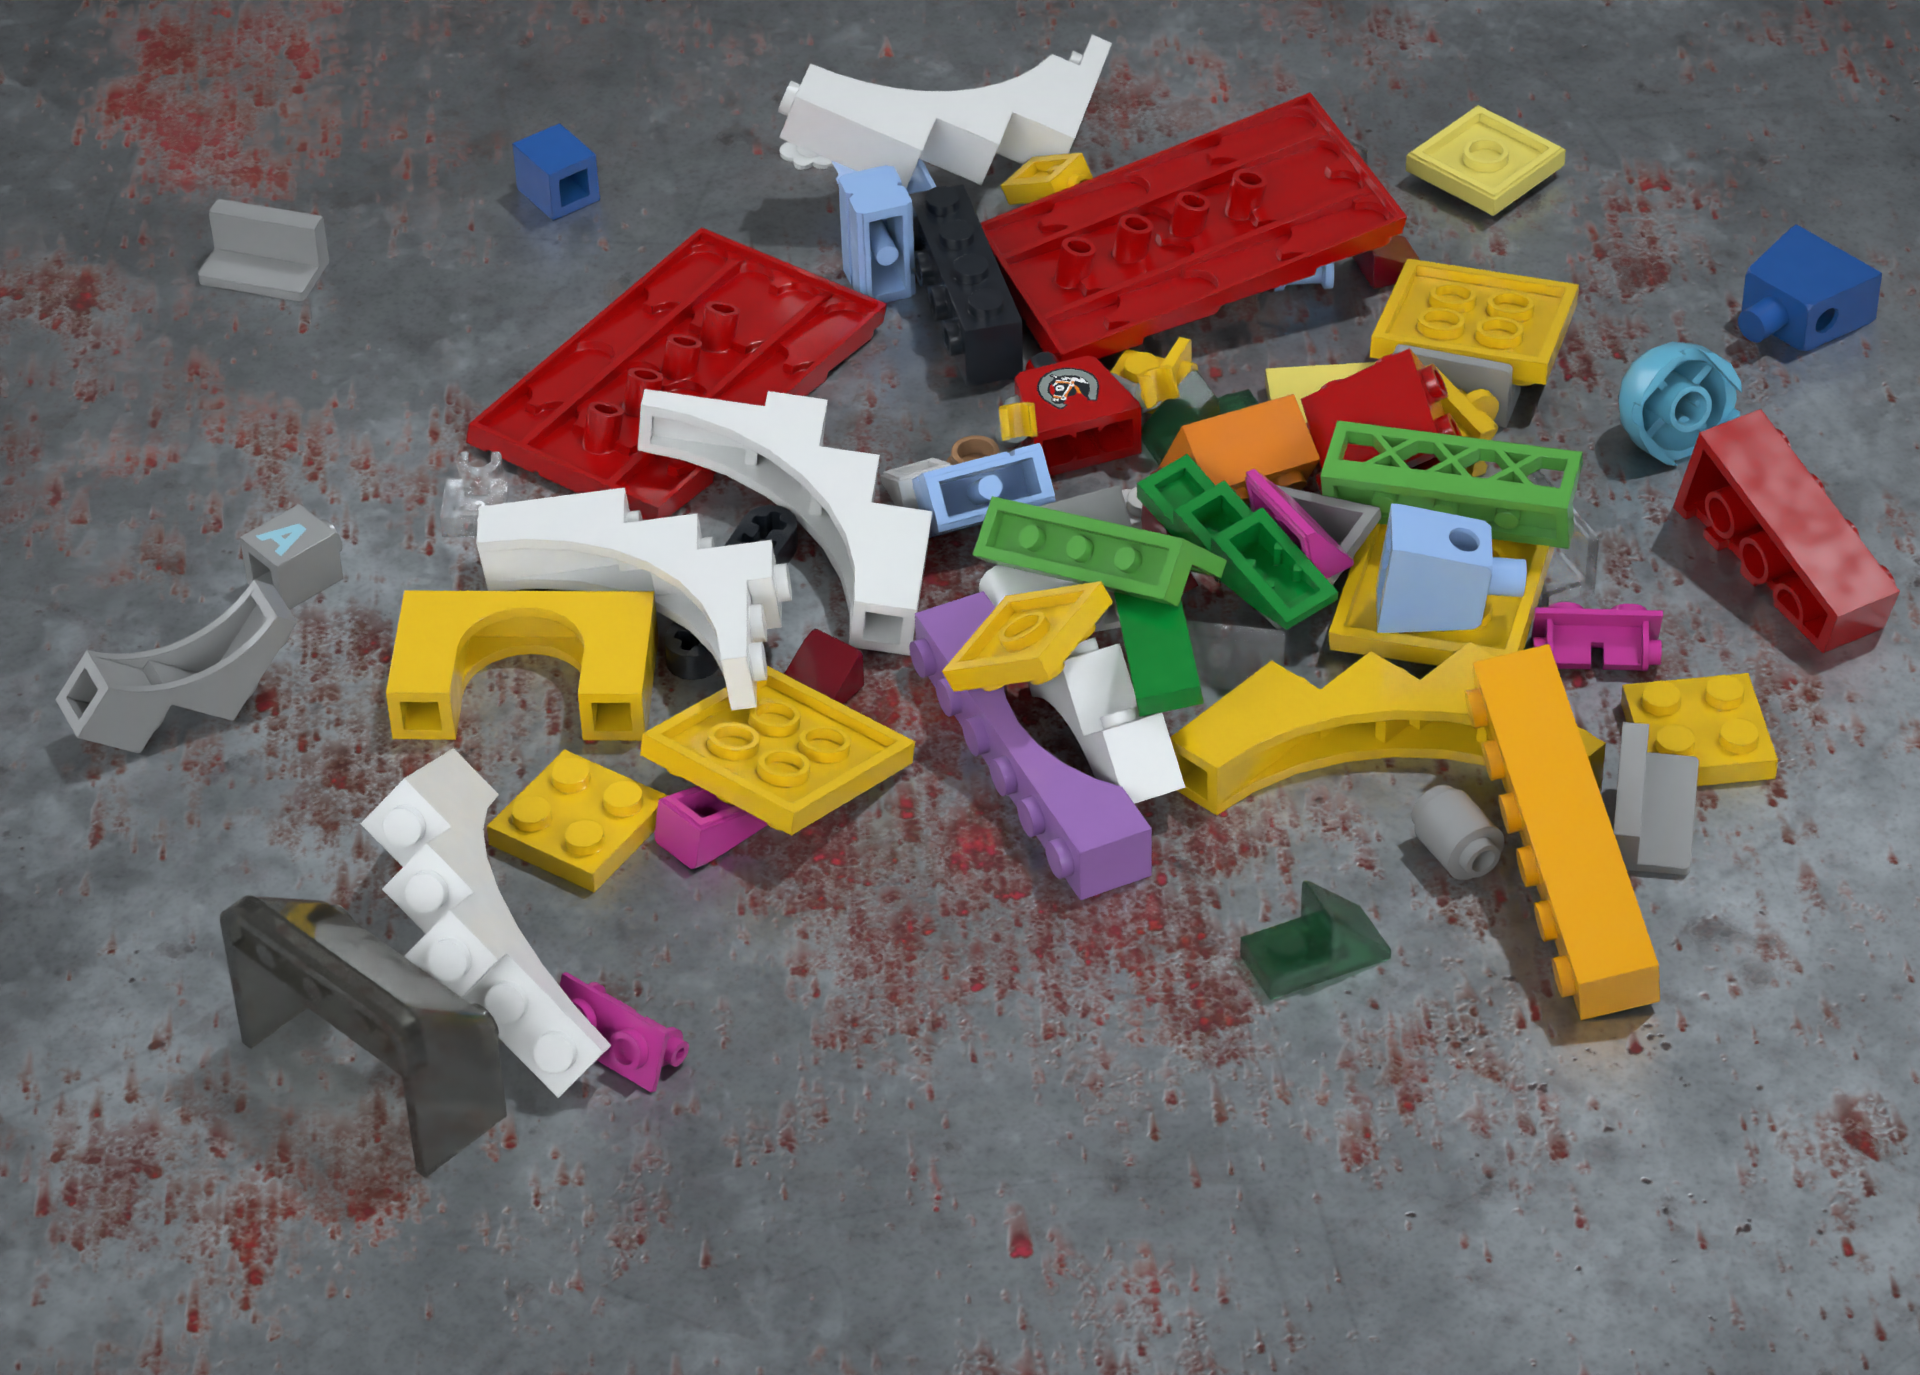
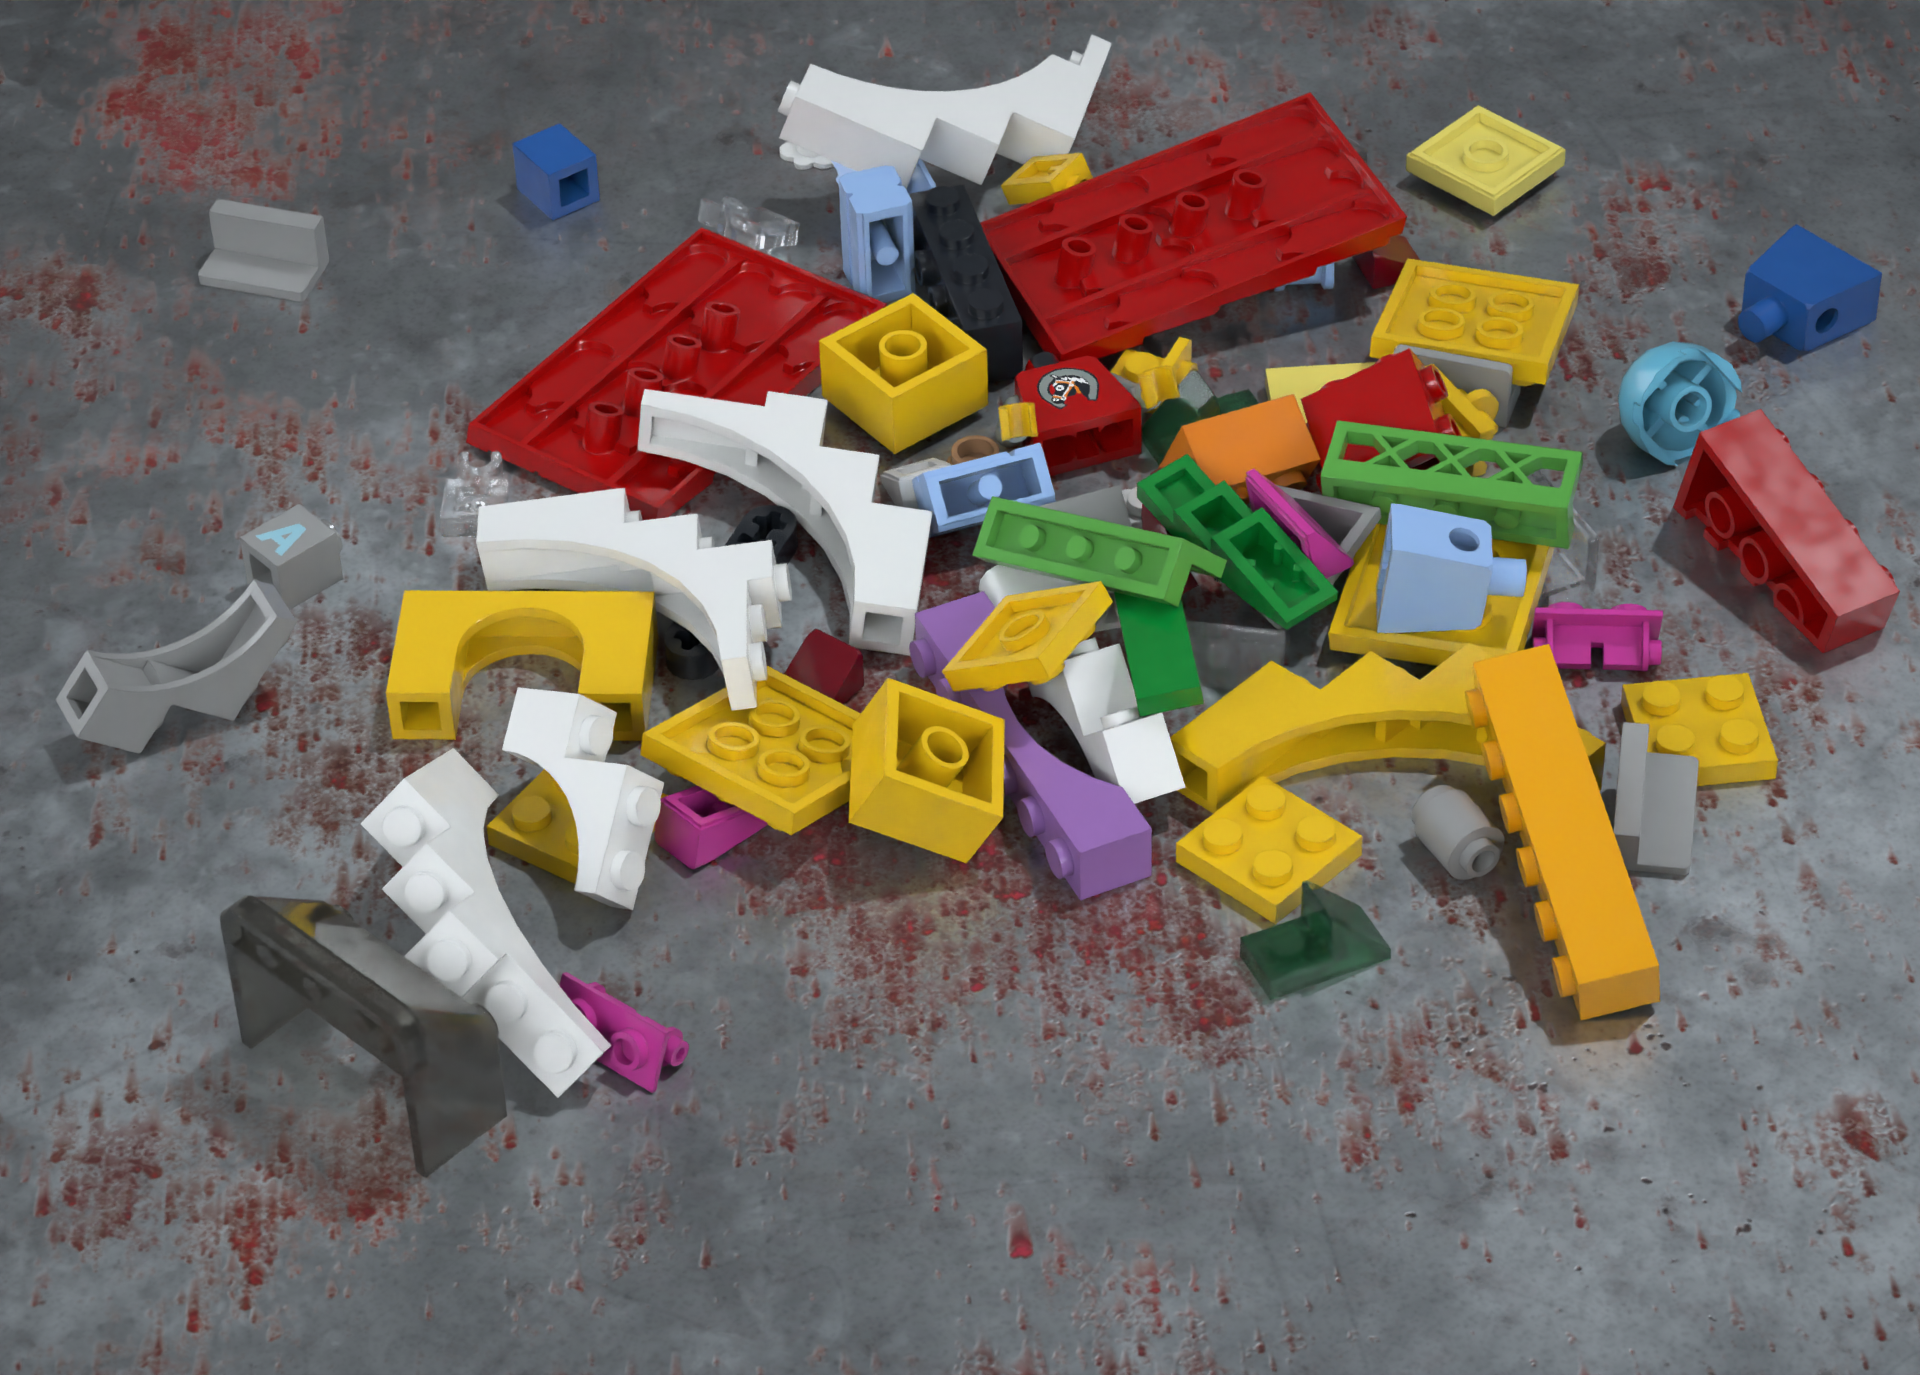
(609, 801): none -> white arch
(749, 226): none -> clear plate
(904, 373): none -> yellow brick
(927, 770): none -> yellow brick
(1266, 847): none -> yellow plate

